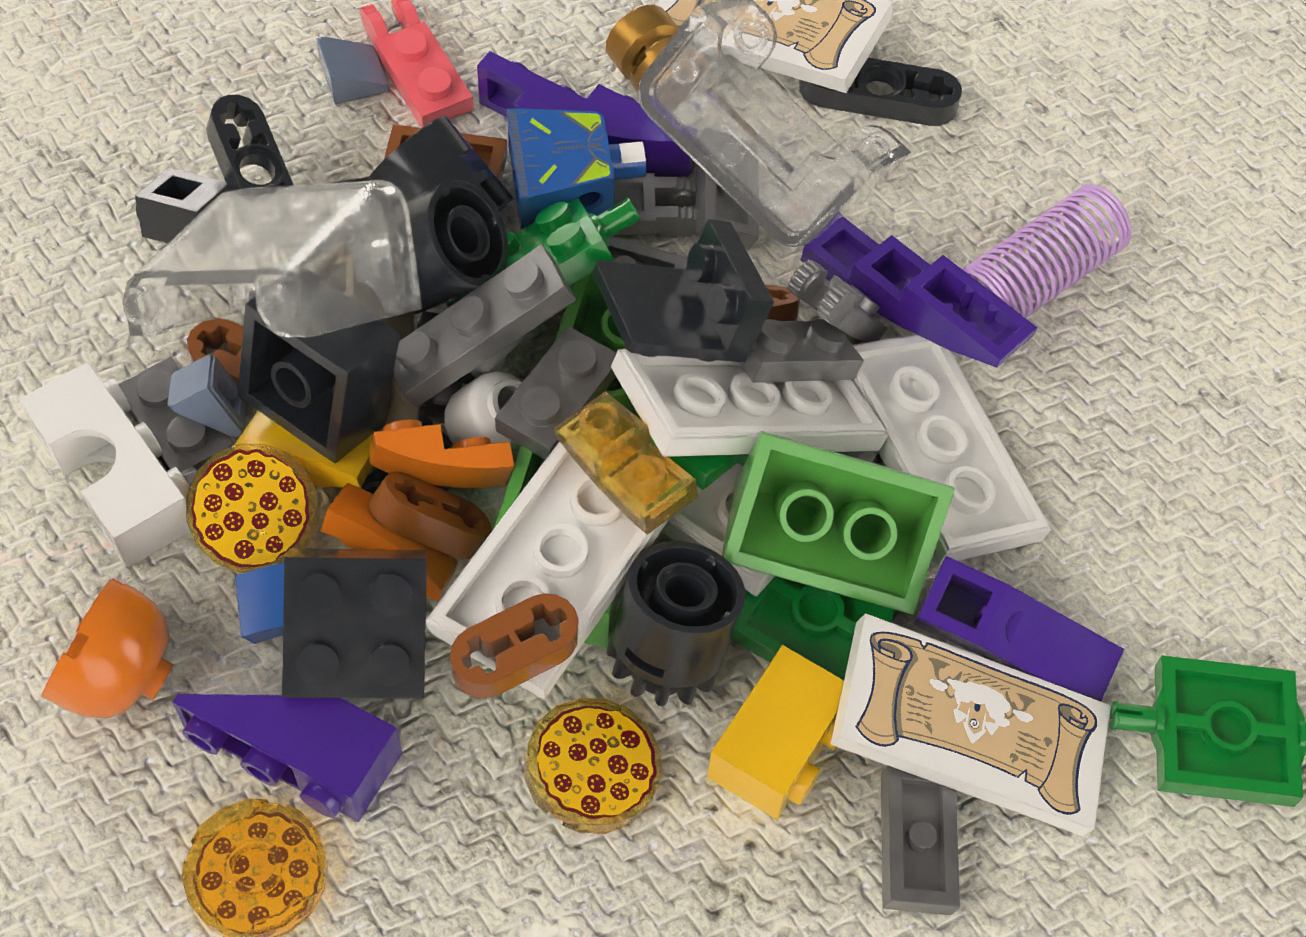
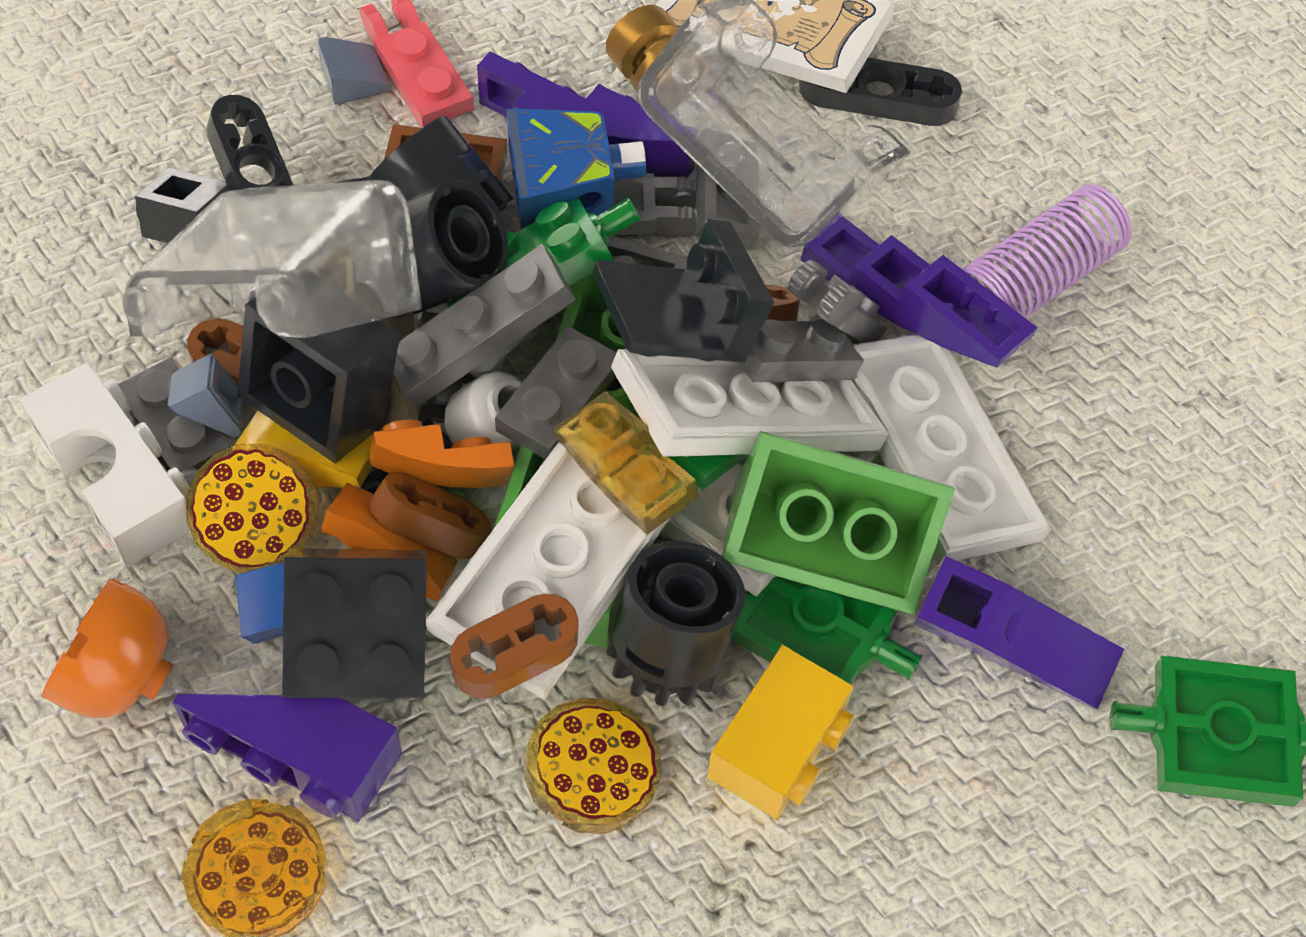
(918, 844): flat silver plate -> none
(972, 725): tile -> none

